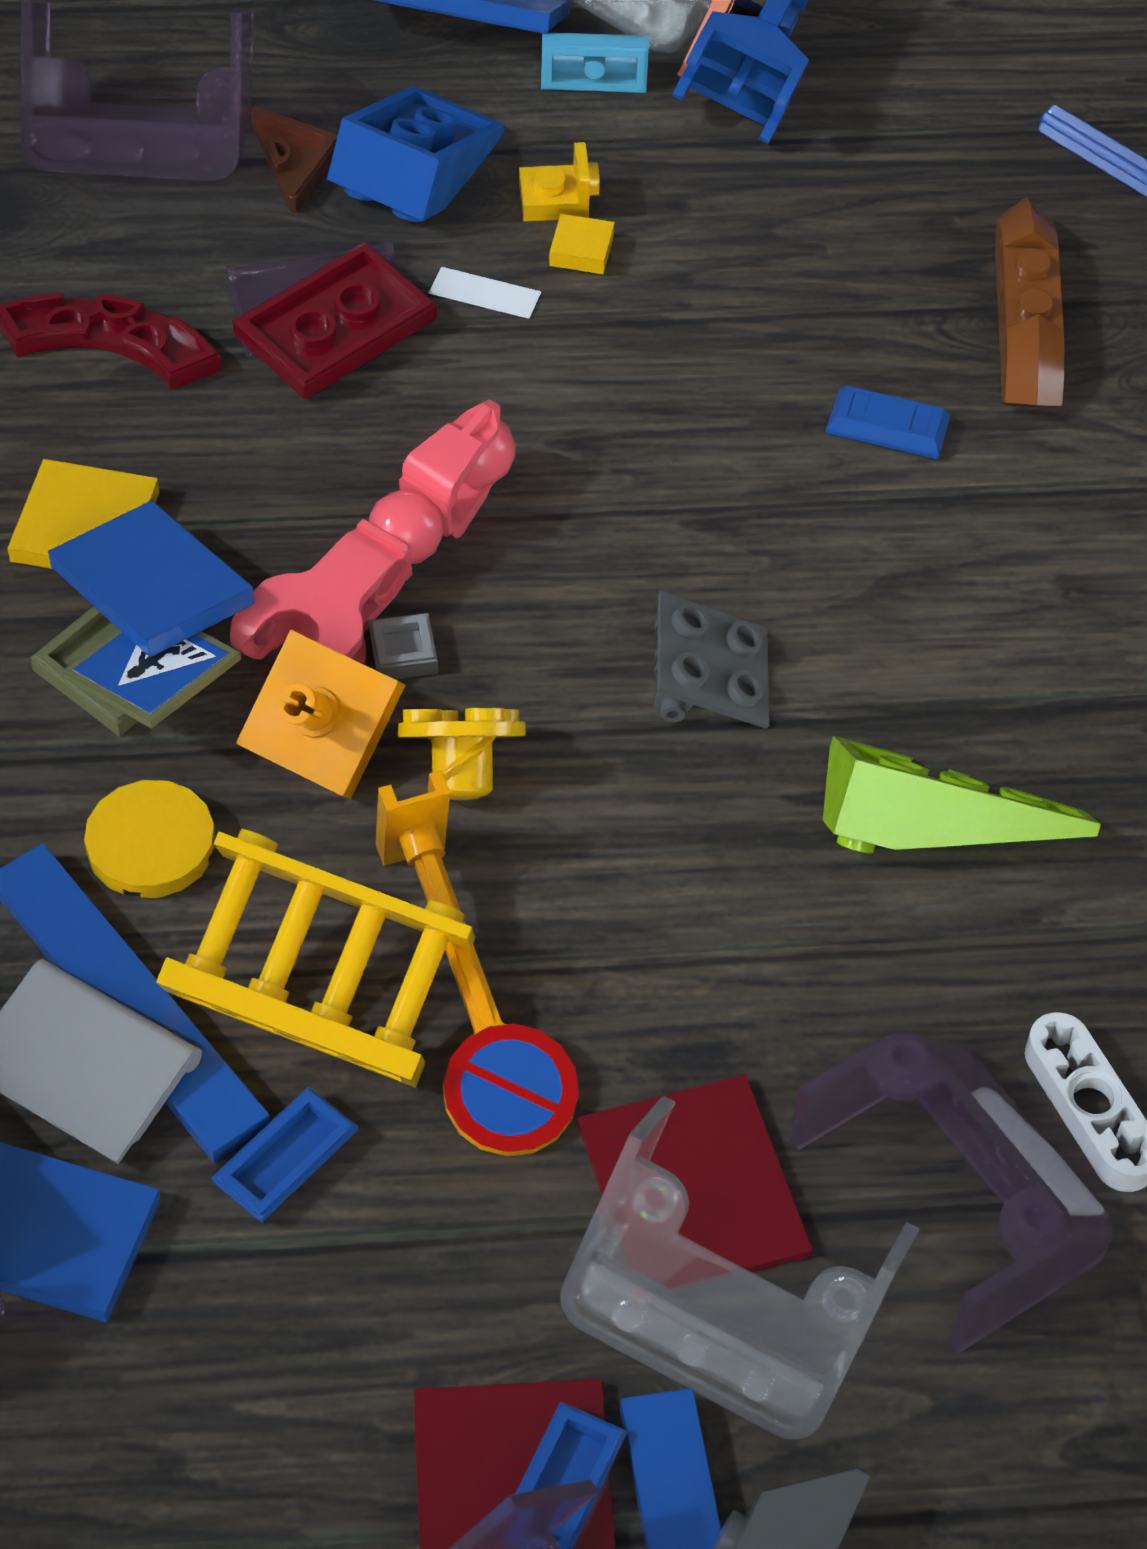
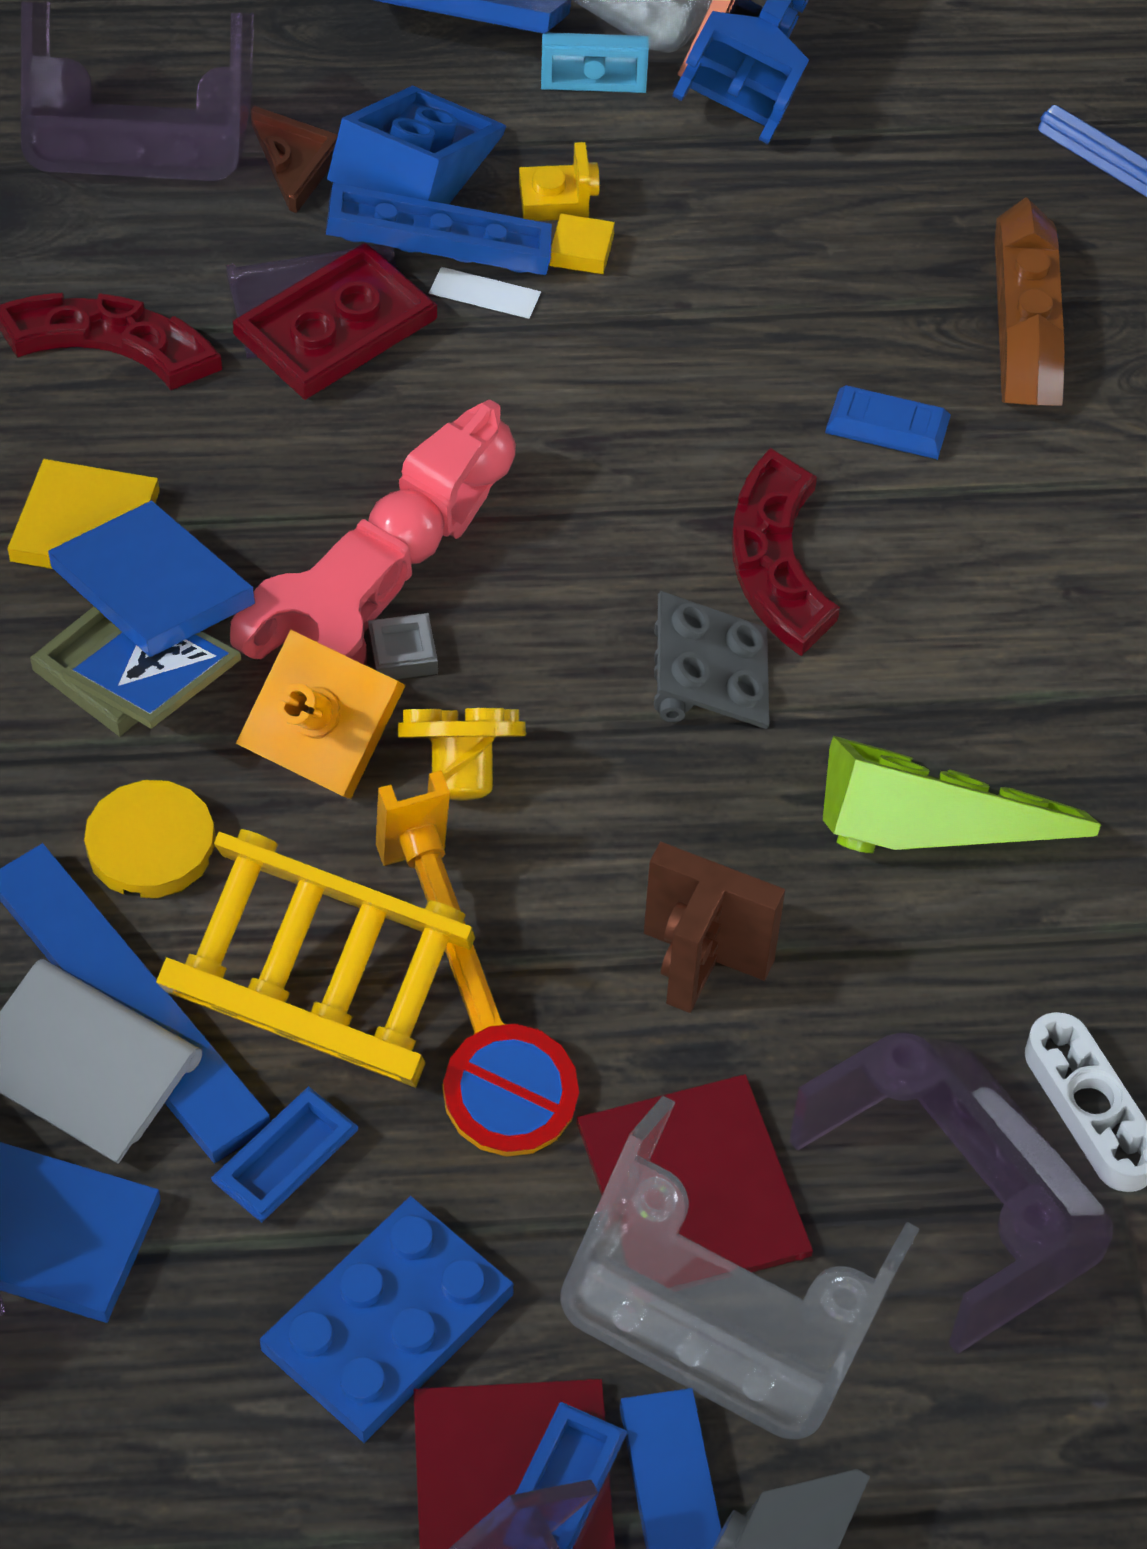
(386, 1318): none -> blue plate
(439, 229): none -> blue plate
(707, 919): none -> copper bracket
(765, 554): none -> dark red tile

